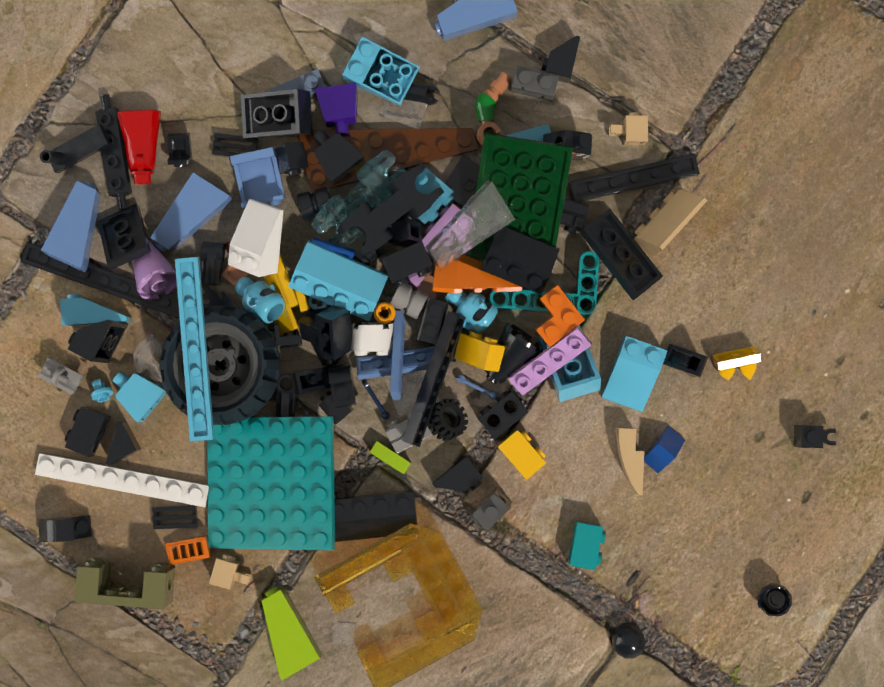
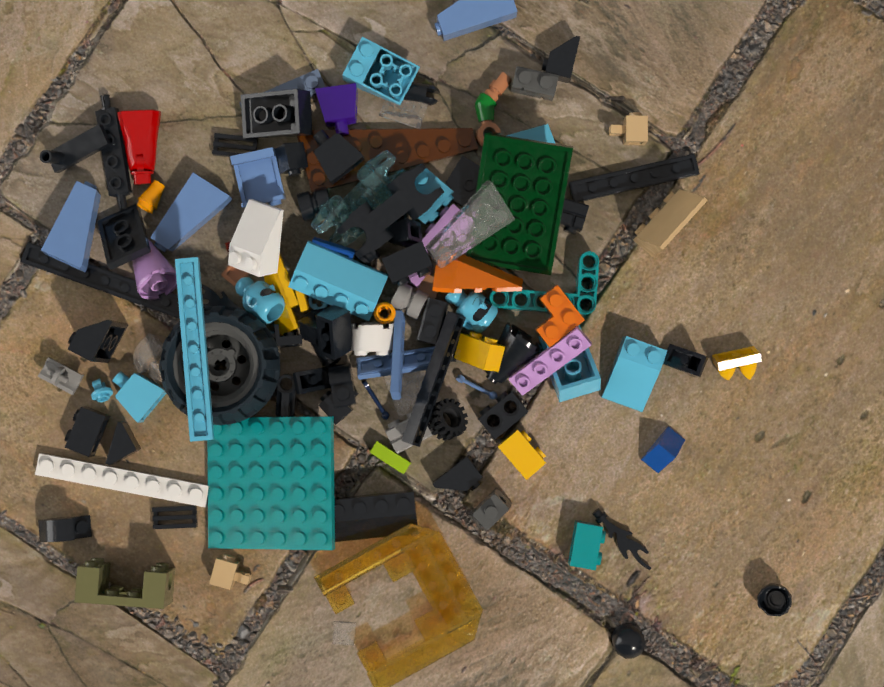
(82, 311): medium azure slope -> none
(150, 197): none -> light orange cone
(179, 149): black bracket -> none
(206, 551): orange slope -> none
(212, 257): black piece -> none
(289, 636): lime slope -> none
(520, 259): black slope -> none
(579, 140): black torso -> none
(621, 254): black plate -> none
(622, 542): none -> black piece
(630, 458): tan slope -> none
(811, 436): black brick -> none

